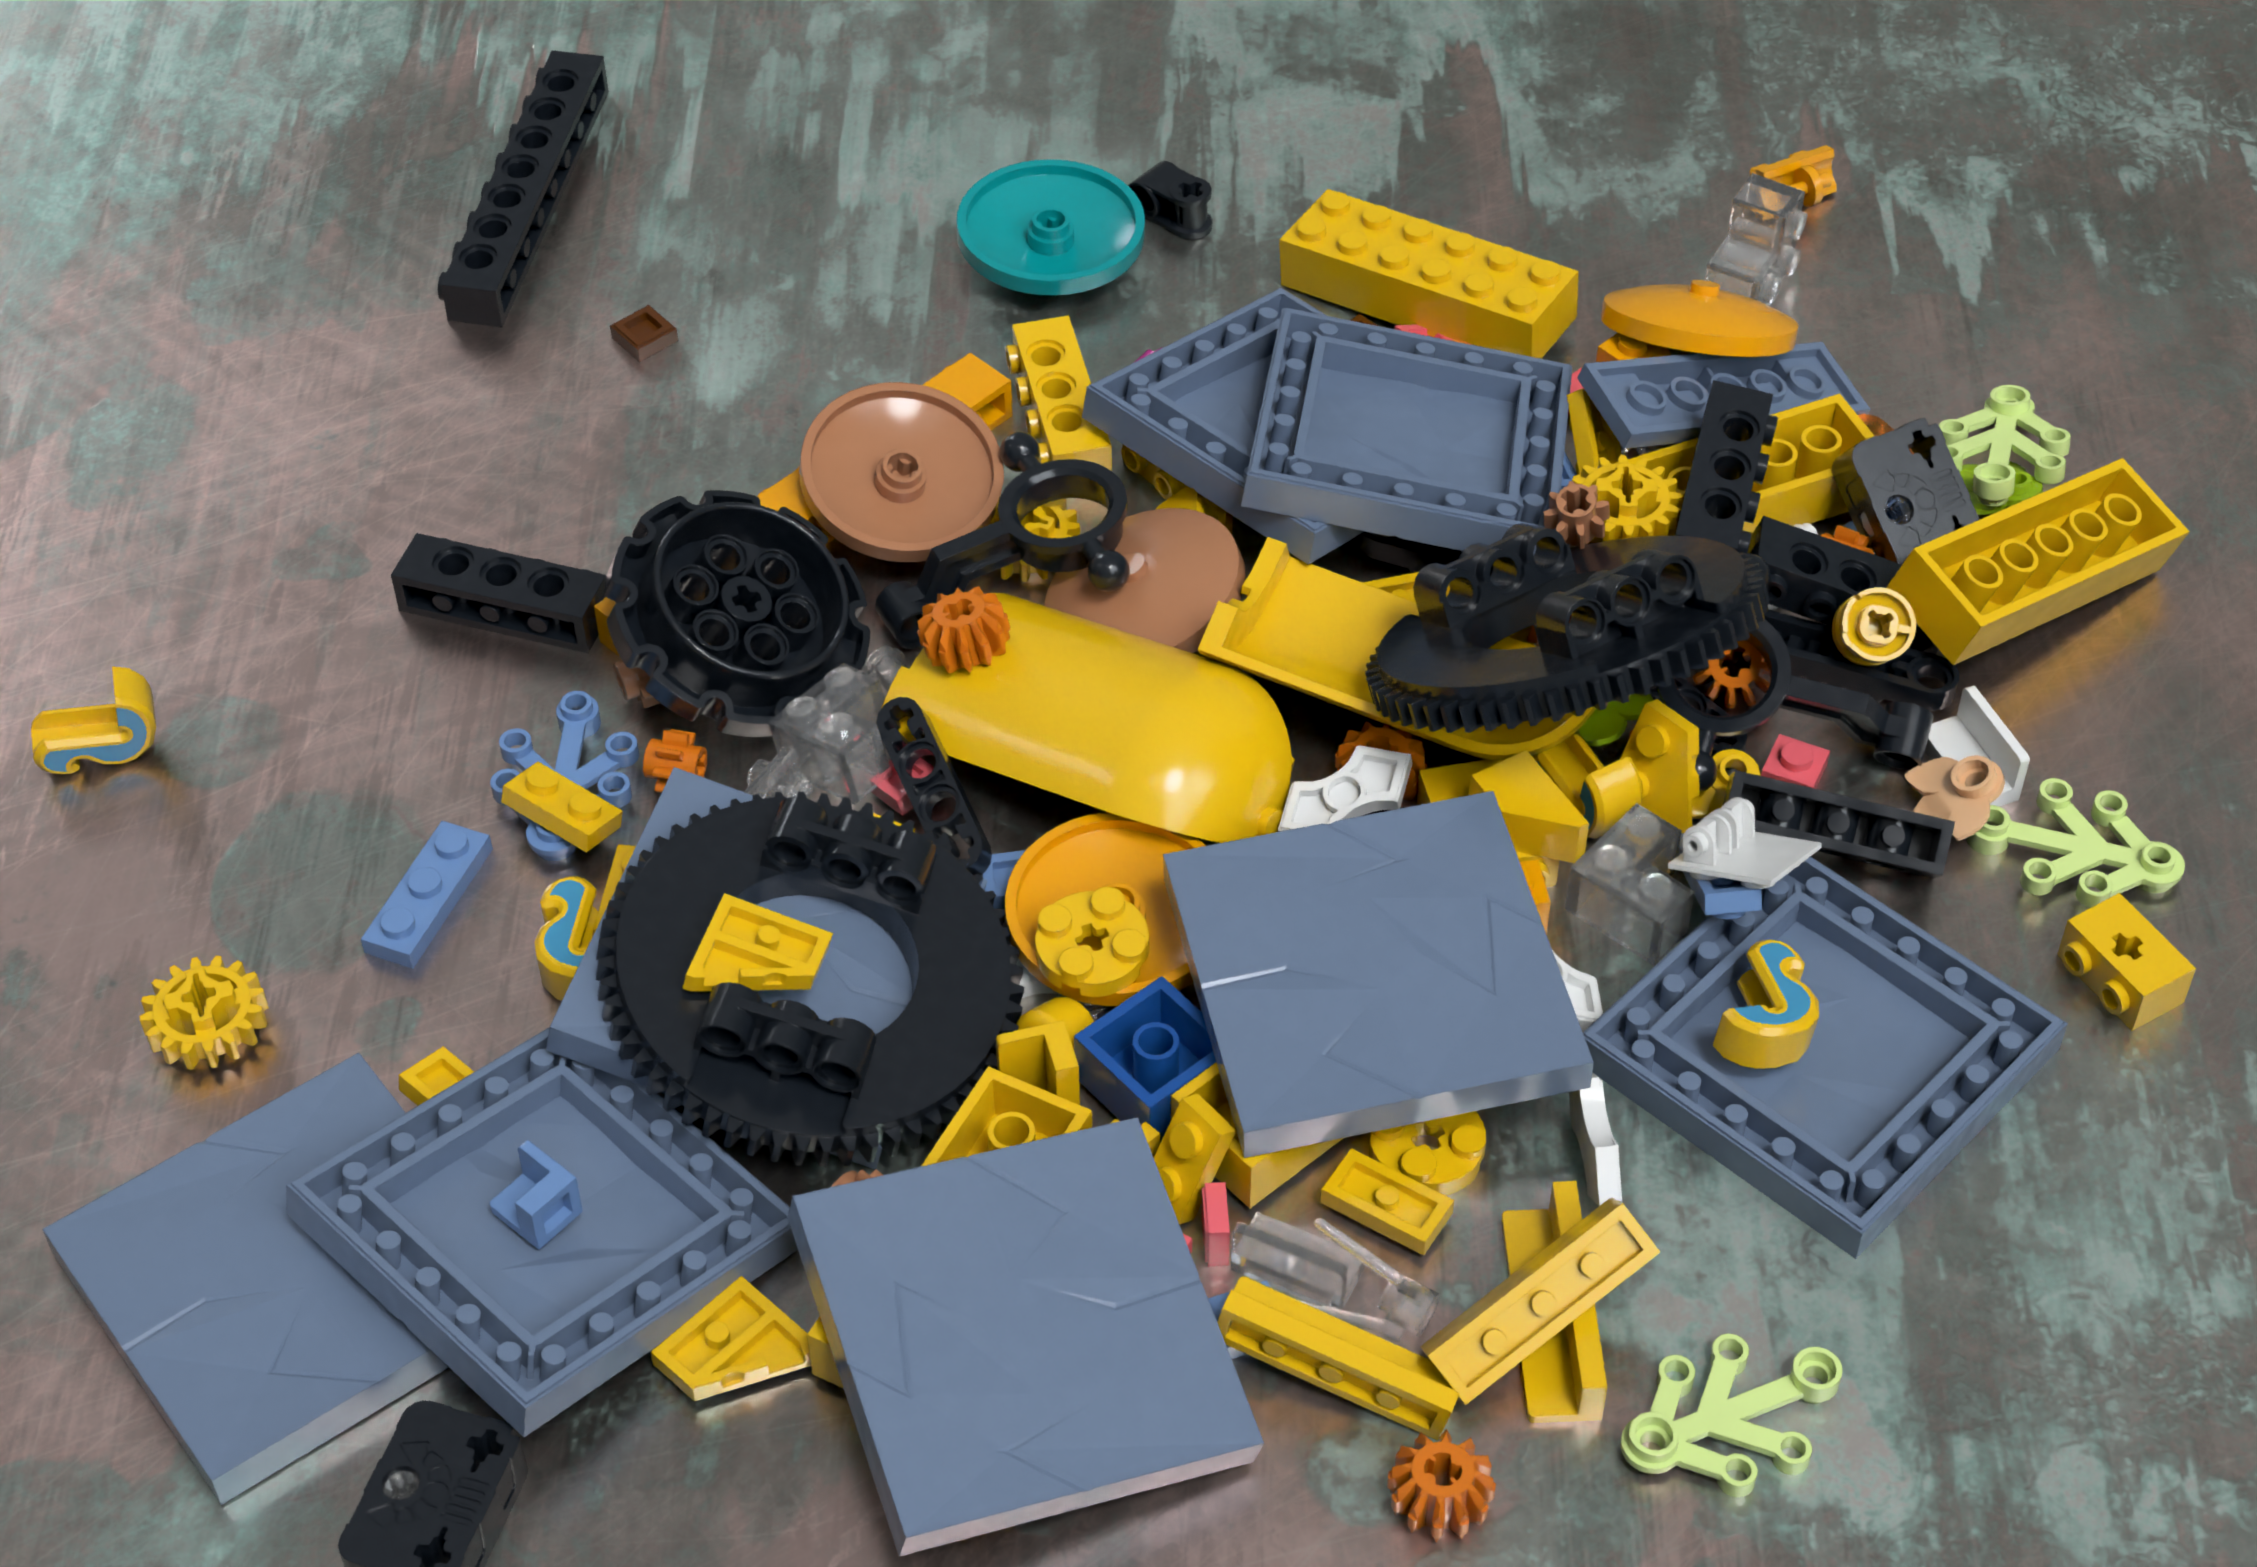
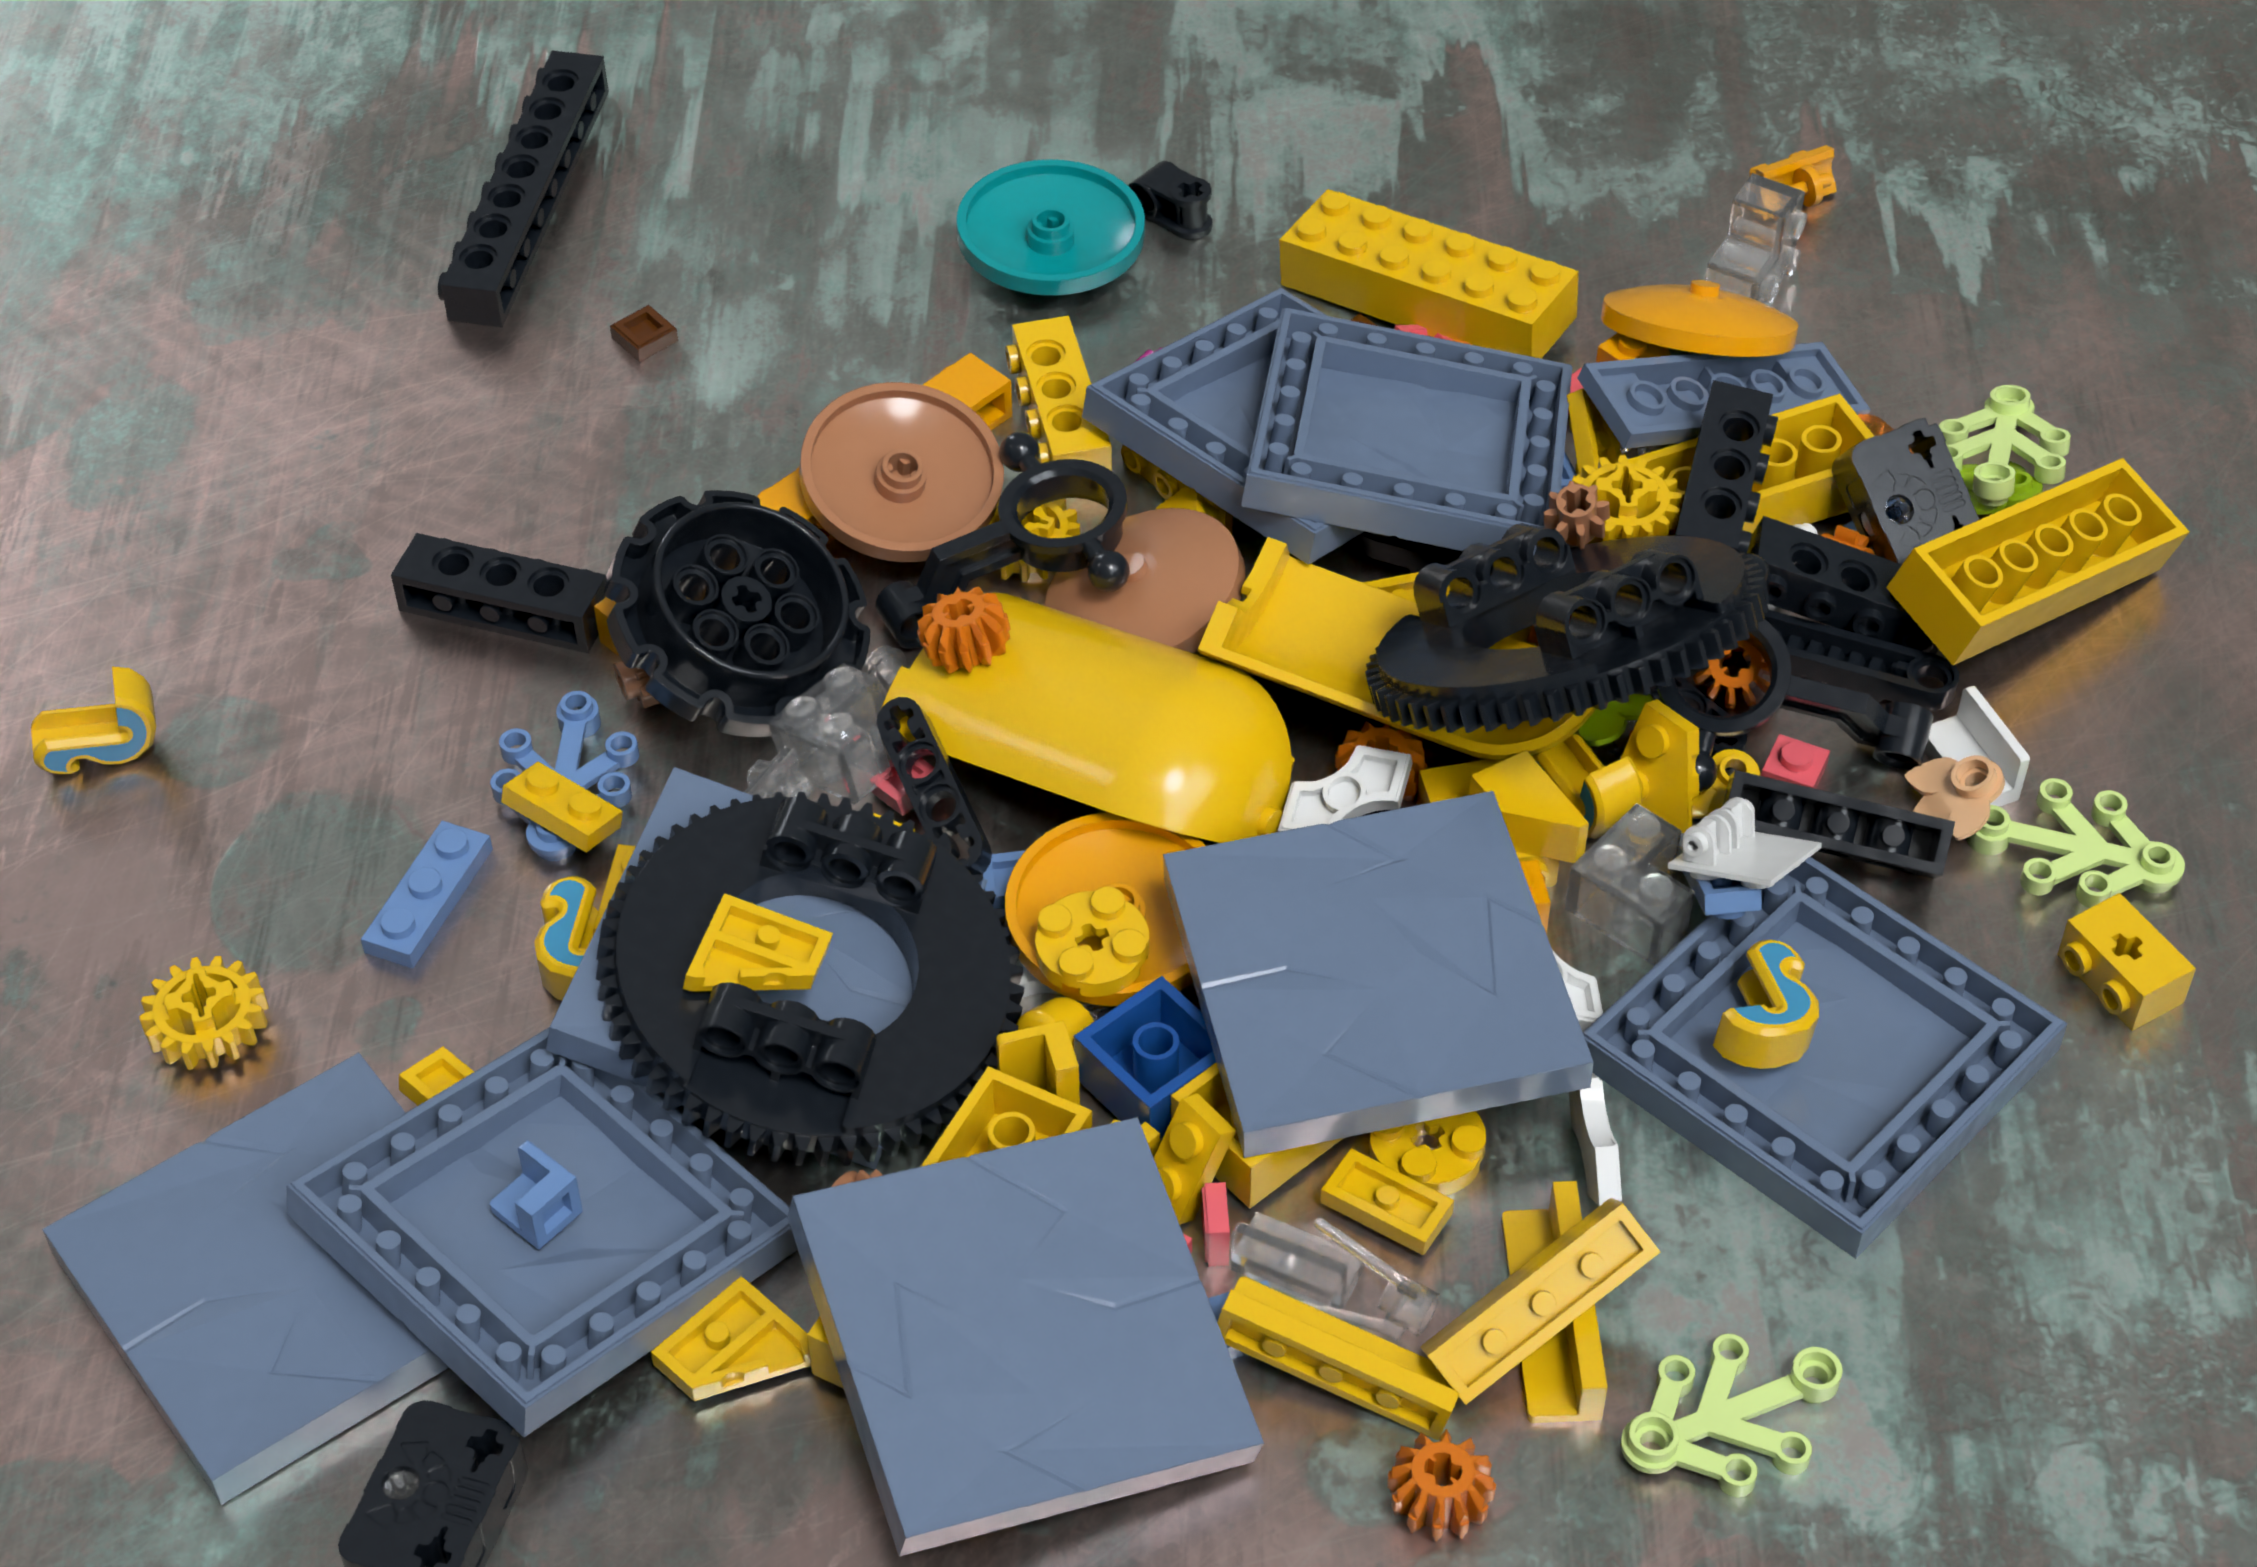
(673, 751): orange gear -> none
(1874, 626): yellow wheel -> none

